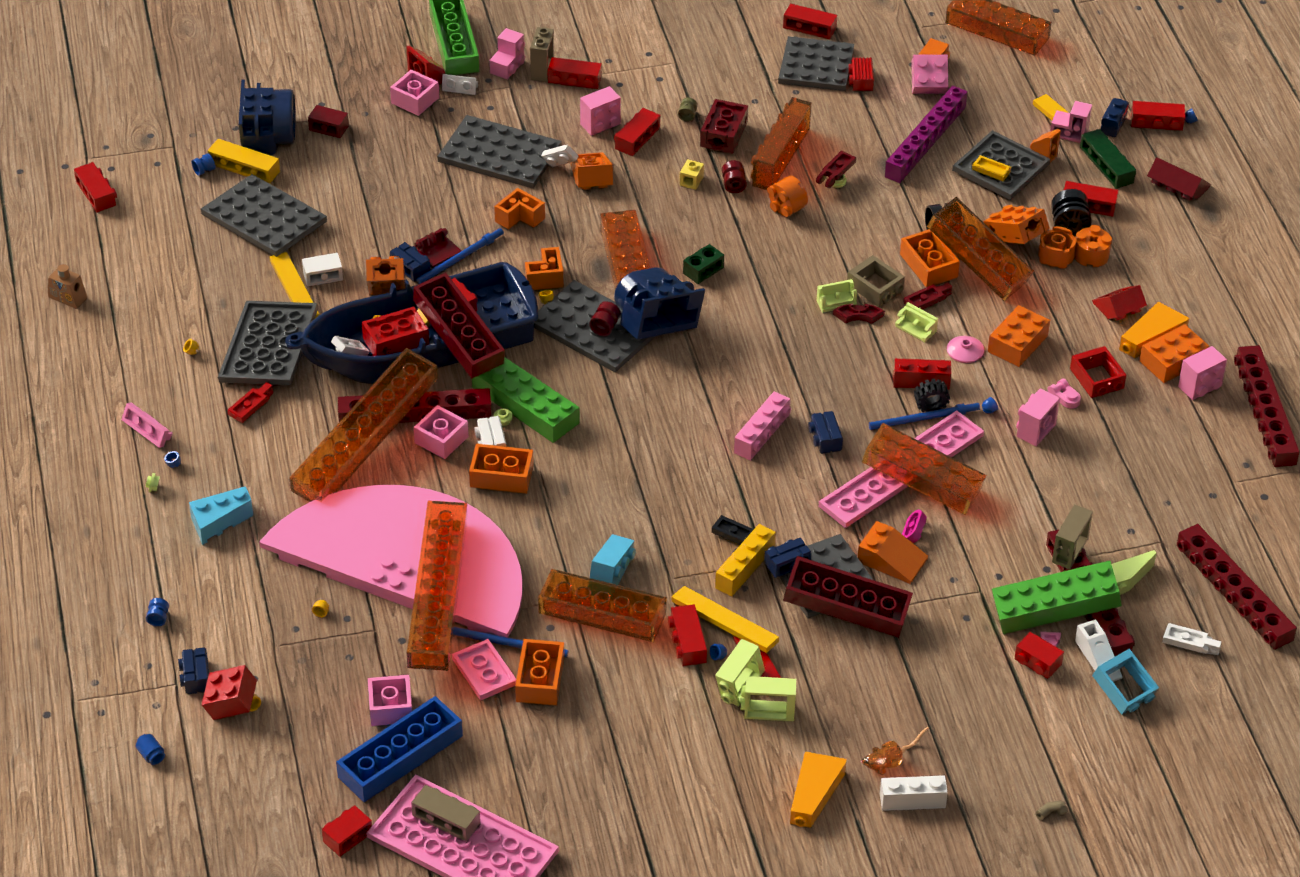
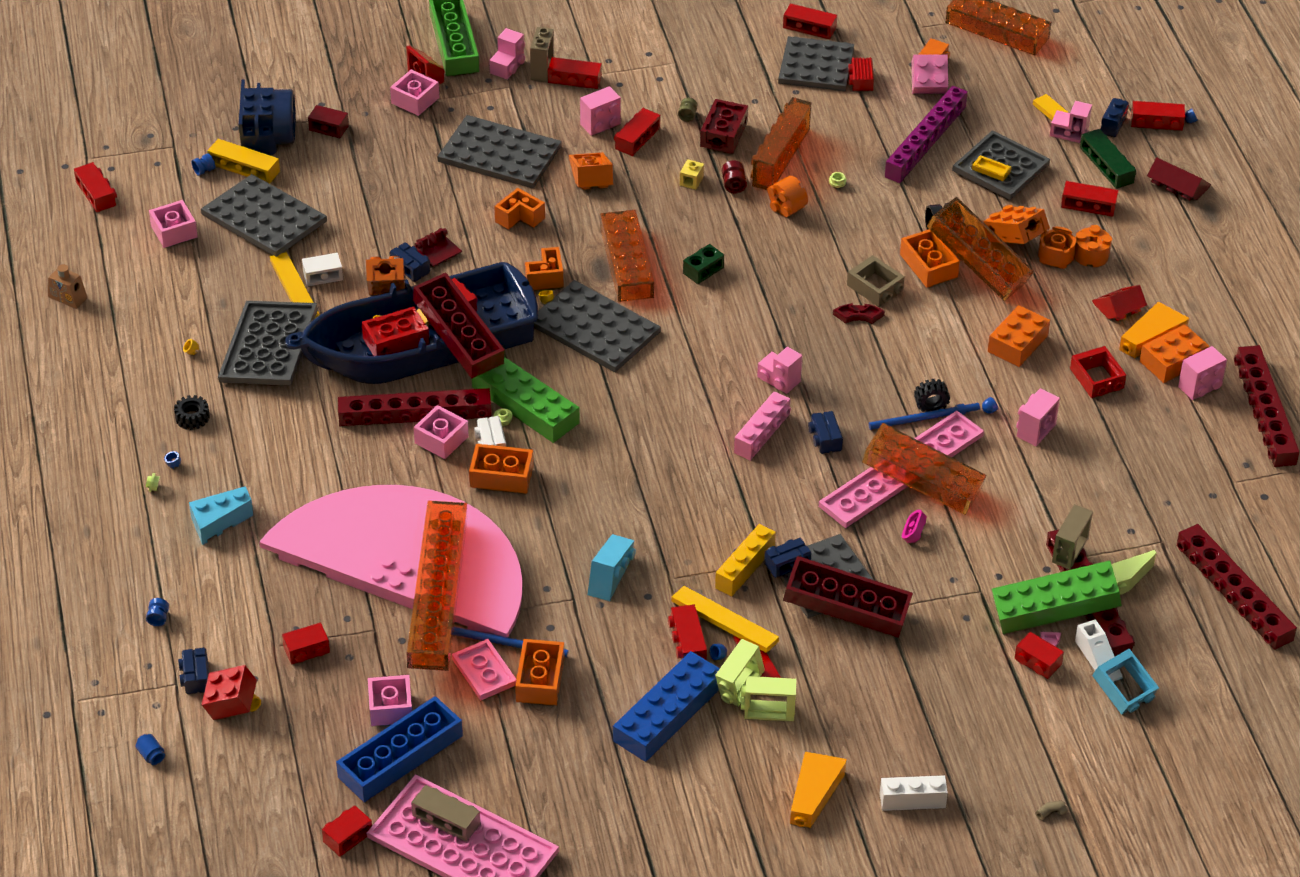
(146, 425): bright pink plate -> none
(173, 223): none -> bright pink brick
(191, 404): none -> black tyre
(250, 402): red hinge -> none
(306, 643): none -> red brick
(320, 608): yellow hinge -> none
(349, 346): white plate -> none
(364, 427): clear orange brick -> none
(459, 84): white hinge -> none
(486, 240): blue bar -> none
(559, 155): white plate -> none
(602, 605): clear orange brick -> none
(605, 318): dark red wheel -> none
(657, 303): dark blue brick -> none
(666, 707): none -> blue brick
(731, 530): black plate -> none
(781, 370): none -> bright pink brick
(835, 295): yellowish green hinge -> none
(836, 168): dark red hinge -> none
(888, 756): clear orange animal -> none
(891, 553): orange slope -> none
(911, 372): red brick -> none
(917, 322): yellowish green hinge -> none
(929, 295): dark red hinge -> none
(965, 349): bright pink dish -> none
(1047, 144): orange slope -> none
(1069, 398): bright pink plate -> none
(1071, 210): black wheel -> none
(1191, 639): white hinge -> none

